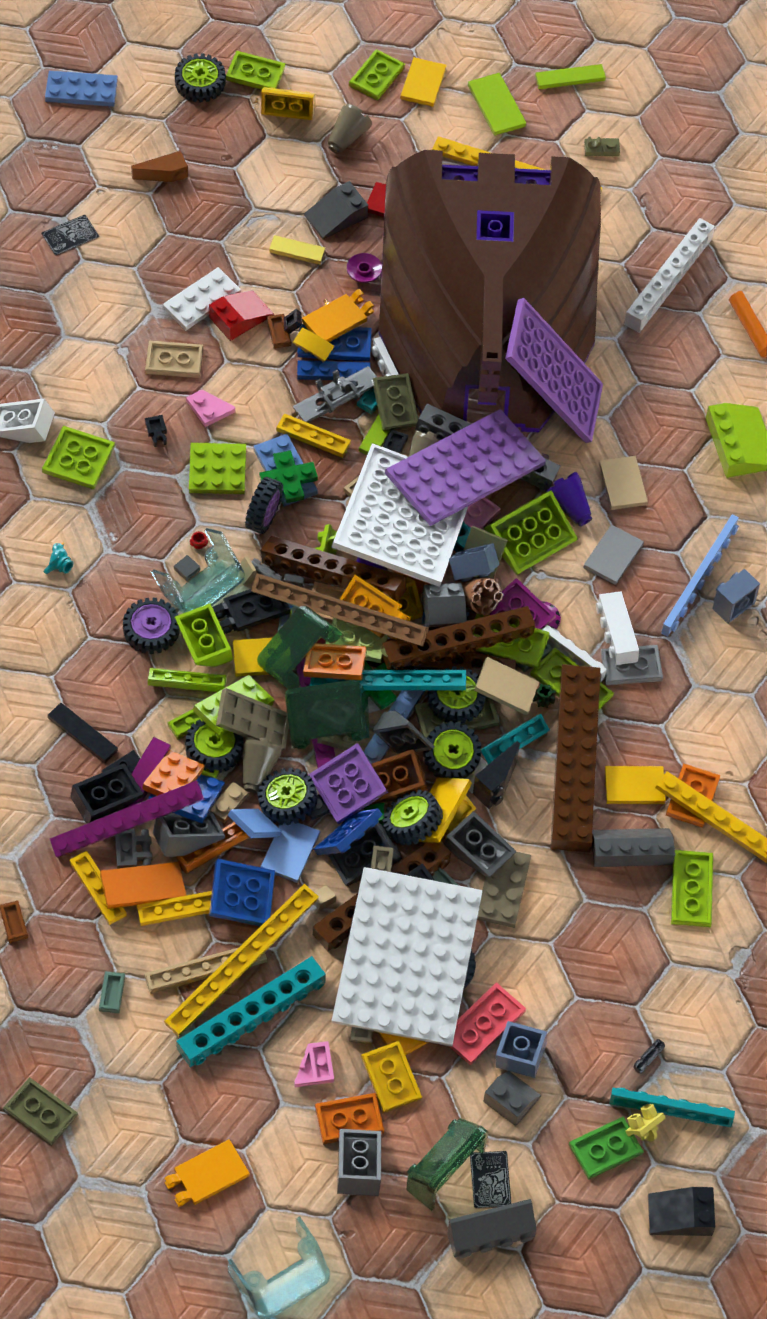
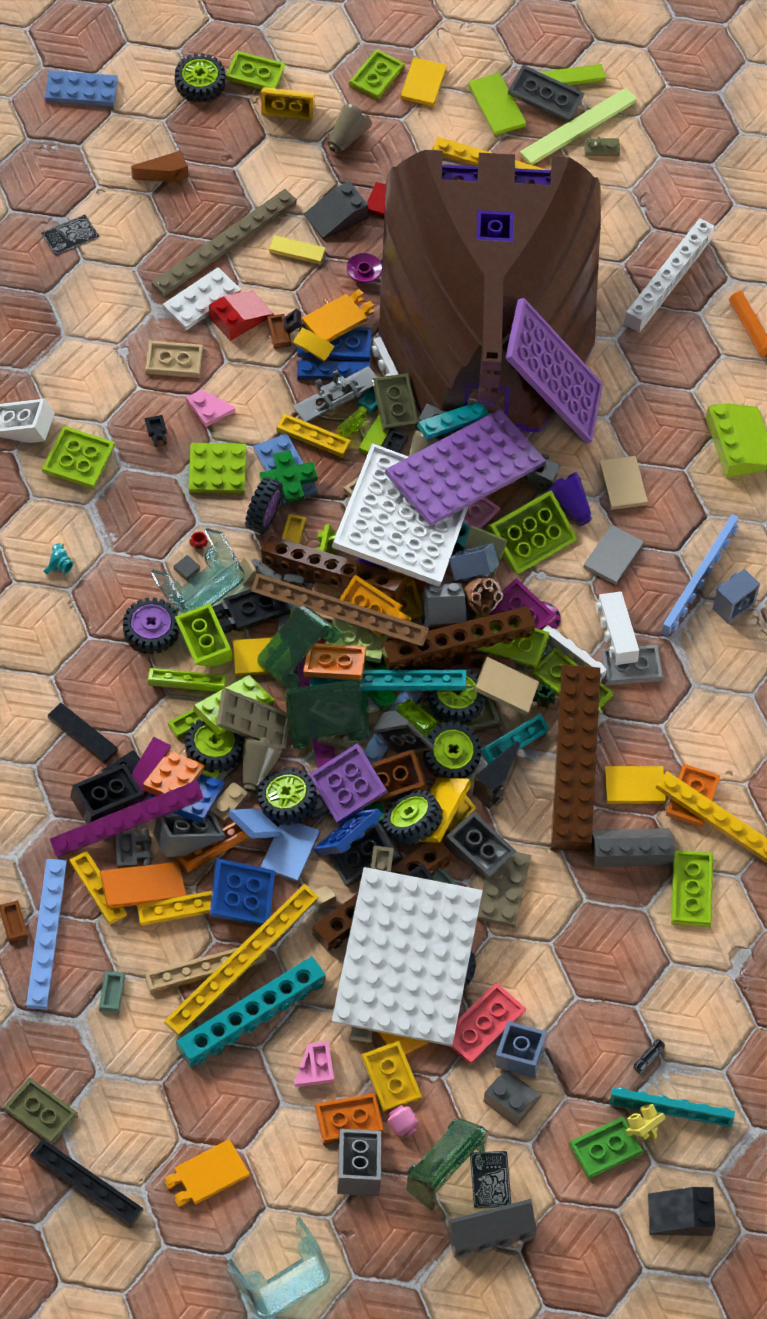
(46, 934): none -> light blue plate
(86, 1182): none -> black plate
(224, 242): none -> dark tan plate
(294, 528): none -> yellow tile
(352, 423): none -> clear neon green plate
(403, 1121): none -> bright pink head
(416, 716): none -> clear neon green plate
(452, 420): none -> teal plate
(546, 93): none -> dark grey plate
(578, 126): none -> yellowish green tile

